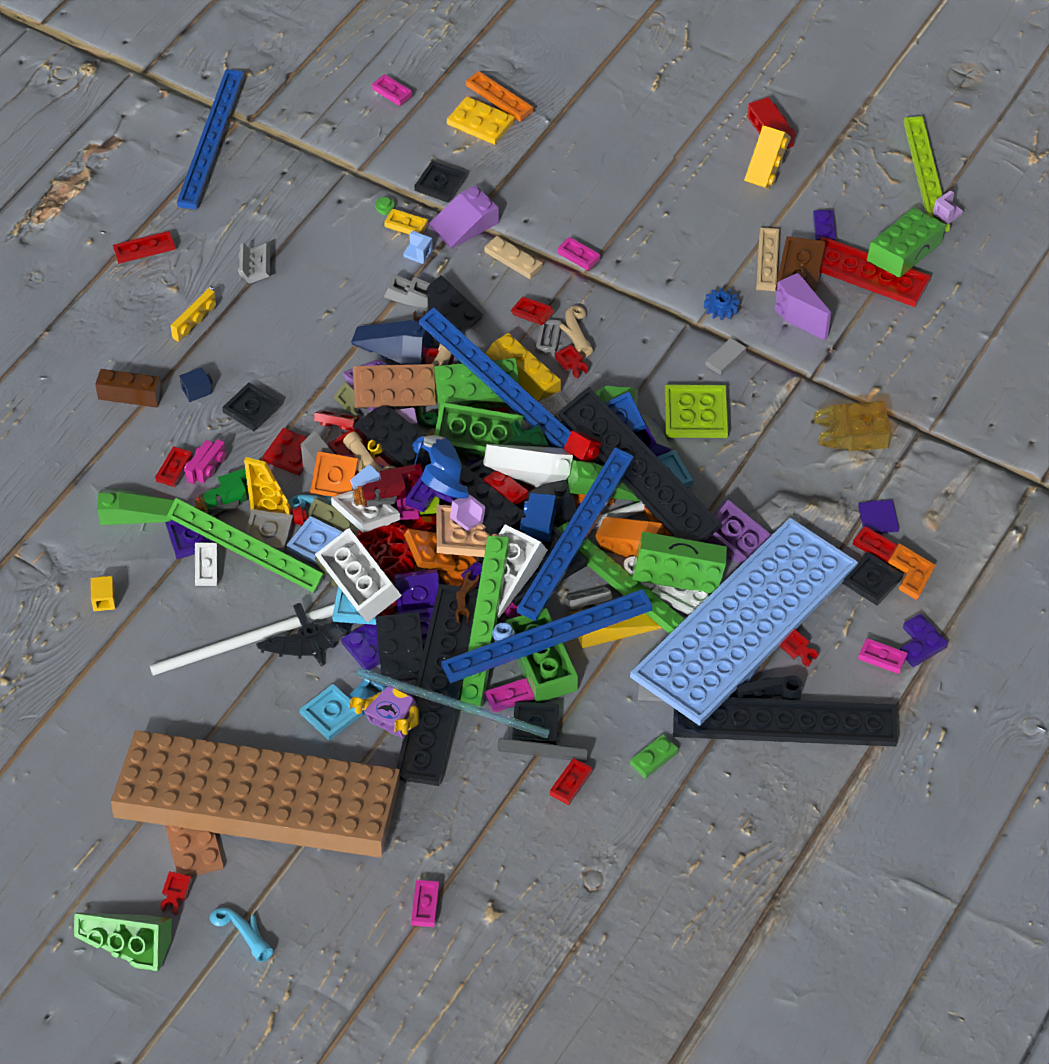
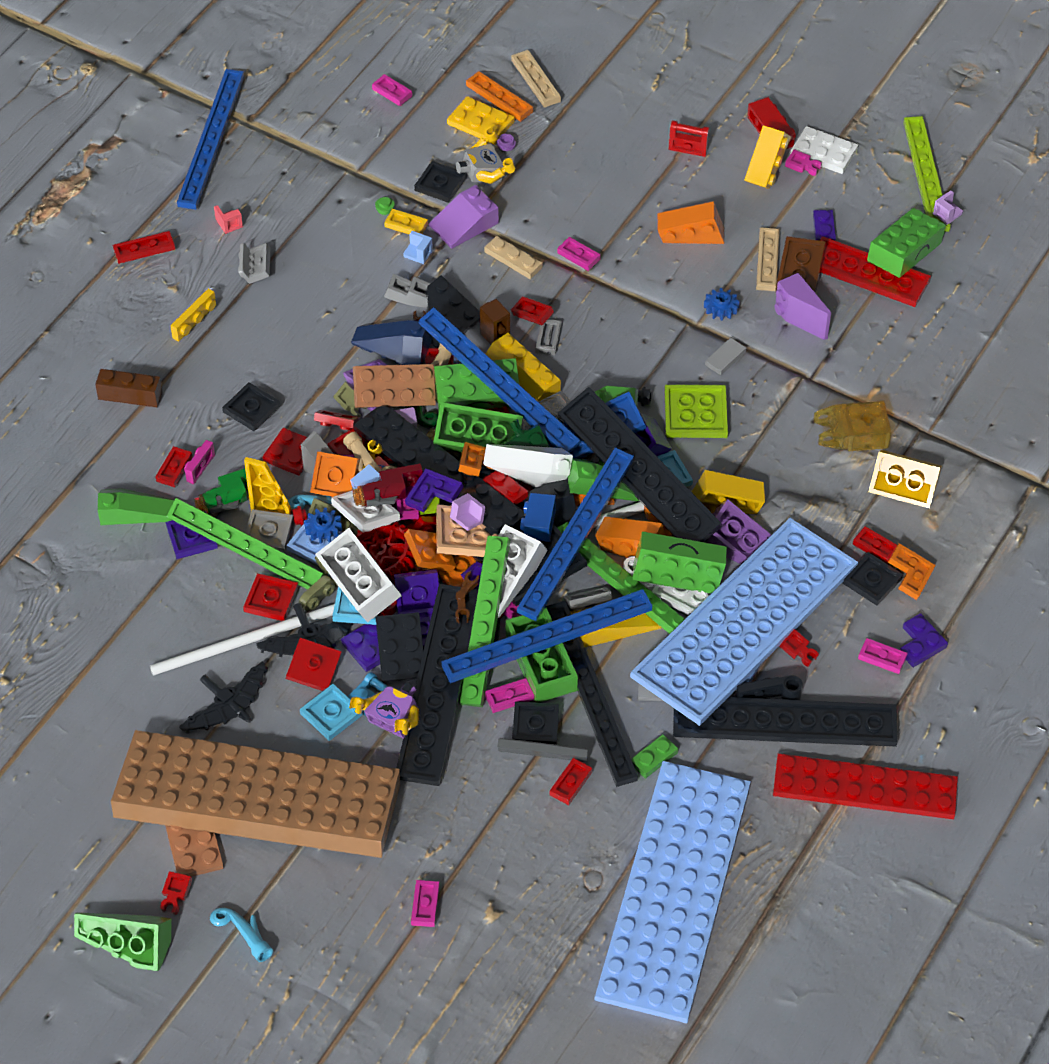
(102, 593): yellow brick -> none
(196, 384): dark blue brick -> none
(205, 564): white plate -> none
(210, 461): dark pink plate -> none
(228, 702): none -> black bar
(229, 220): none -> coral panel
(270, 597): none -> red plate
(313, 664): none -> red plate
(317, 592): none -> olive plate
(323, 525): none -> blue gear
(445, 466): blue animal -> none
(451, 702): clear light blue piece -> none
(472, 459): none -> orange plate
(483, 162): none -> torso
(494, 321): none -> reddish brown brick
(502, 631): light blue cone -> none
(506, 142): none -> medium lavender plate
(536, 78): none -> tan plate
(571, 359): red plate -> none
(574, 332): tan plant -> none
(582, 446): red brick -> none
(597, 706): none -> black plate
(645, 396): none -> black plate
(673, 892): none -> light blue plate
(688, 143): none -> red plate
(691, 225): none -> orange wedge
(716, 488): none -> yellow wedge
(800, 161): none -> dark pink plate
(828, 149): none -> white plate
(865, 786): none -> red plate
(878, 516): dark purple piece -> none
(905, 478): none -> slope

